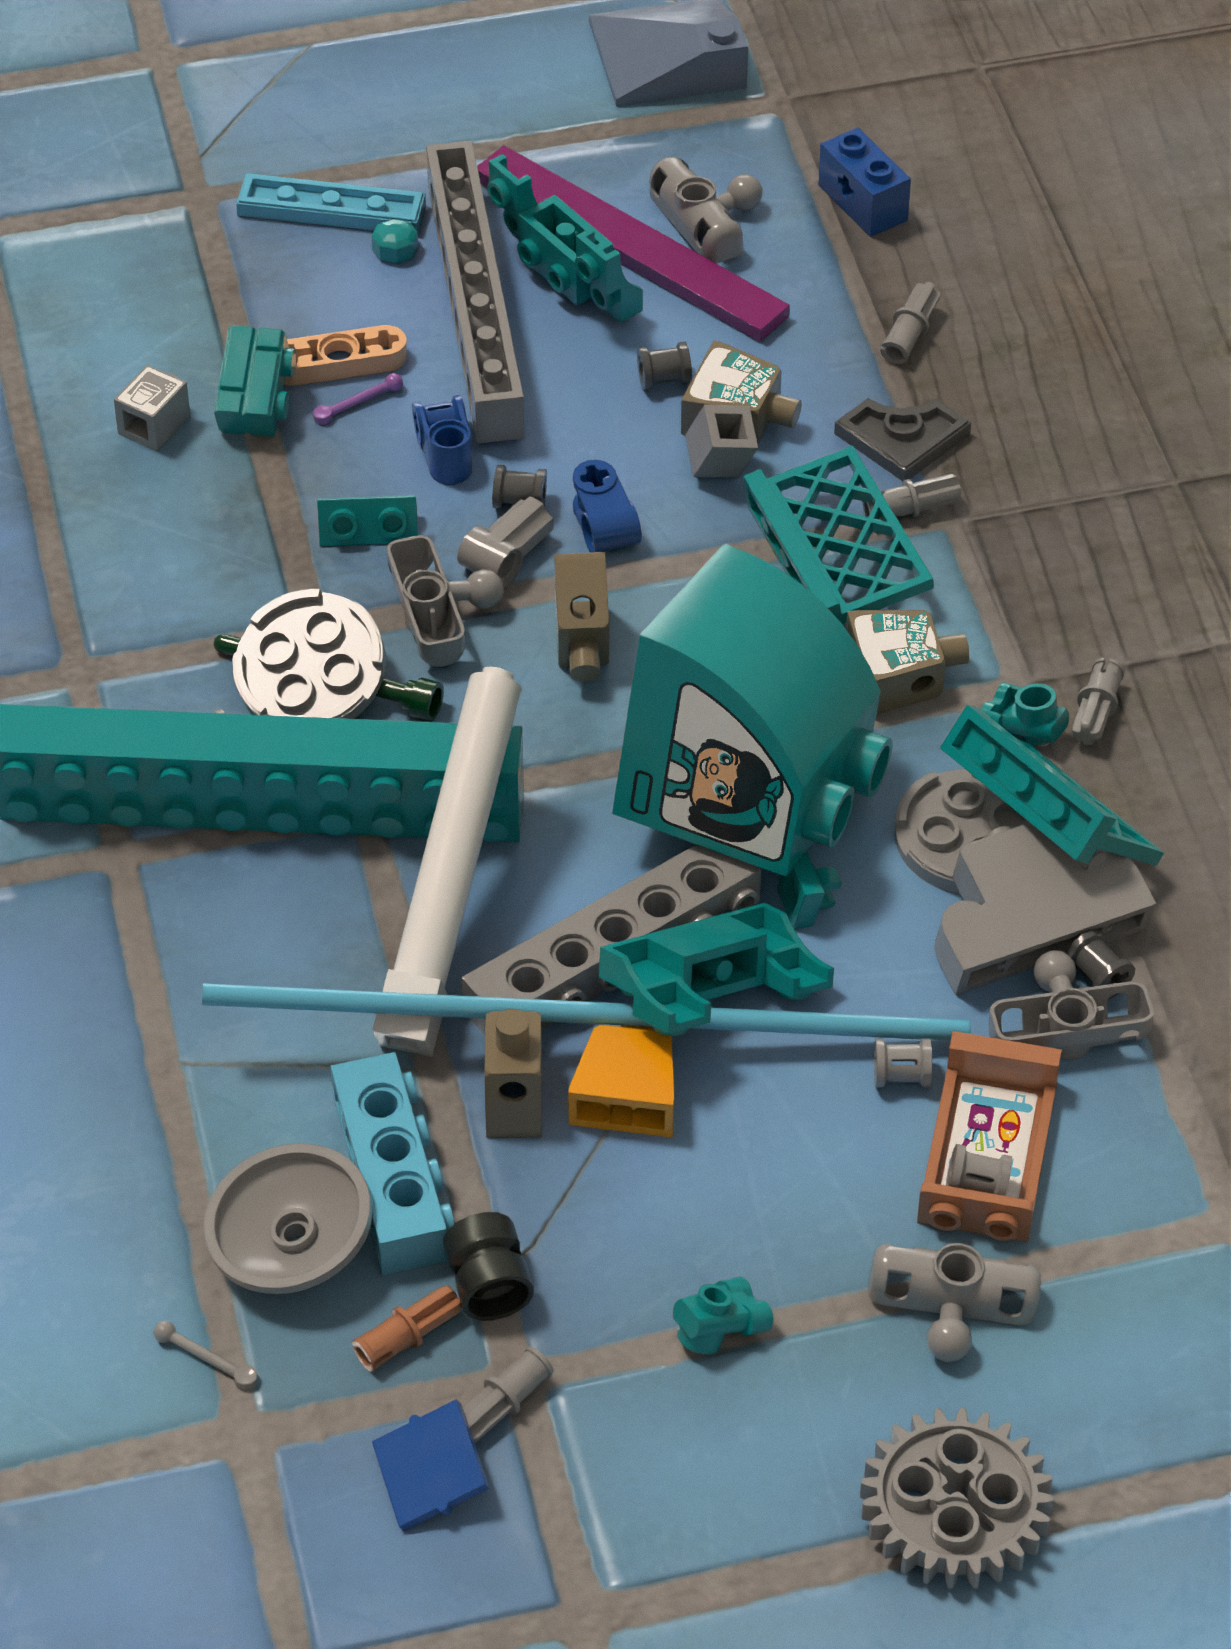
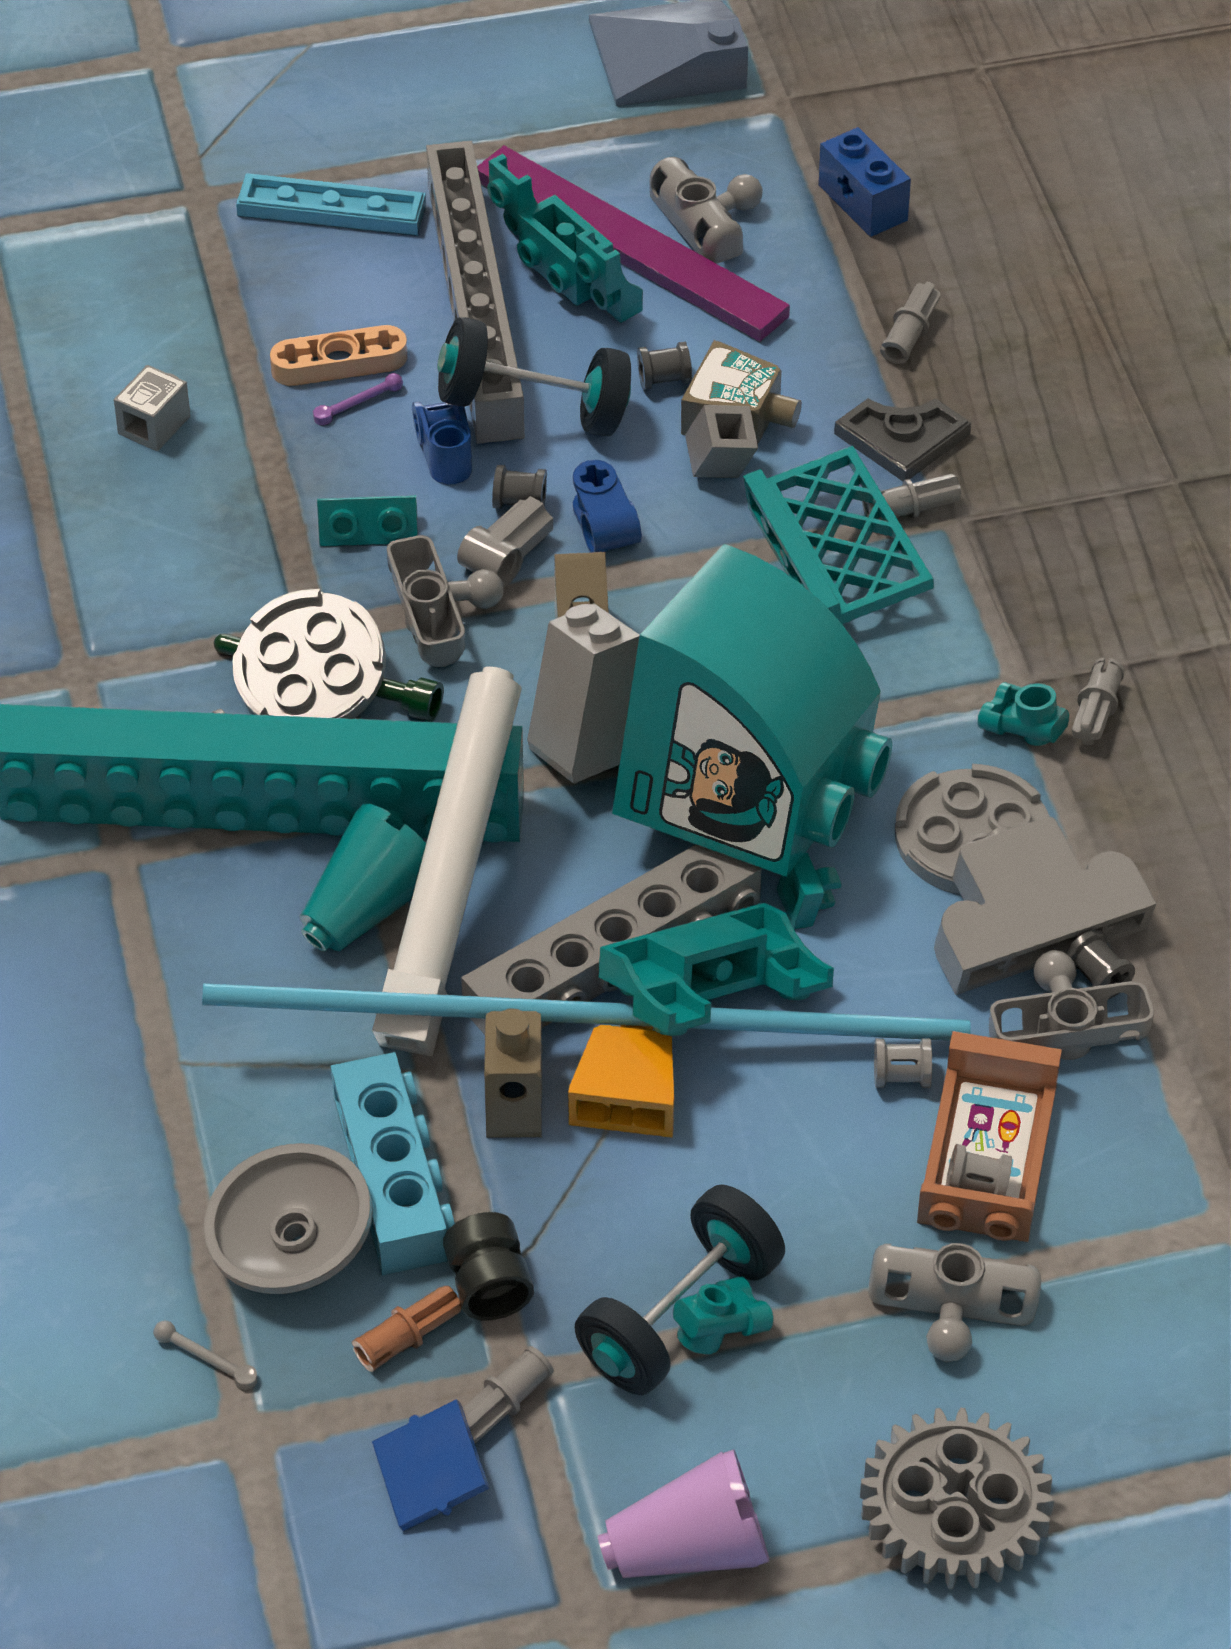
(253, 381): teal brick -> none
(363, 881): none -> teal cone
(395, 241): teal tile -> none
(583, 692): none -> light grey slope
(603, 390): none -> black axle
(688, 1525): none -> lavender cone
(735, 1235): none -> black axle
(905, 654): torso -> none
(1042, 791): teal fence -> none

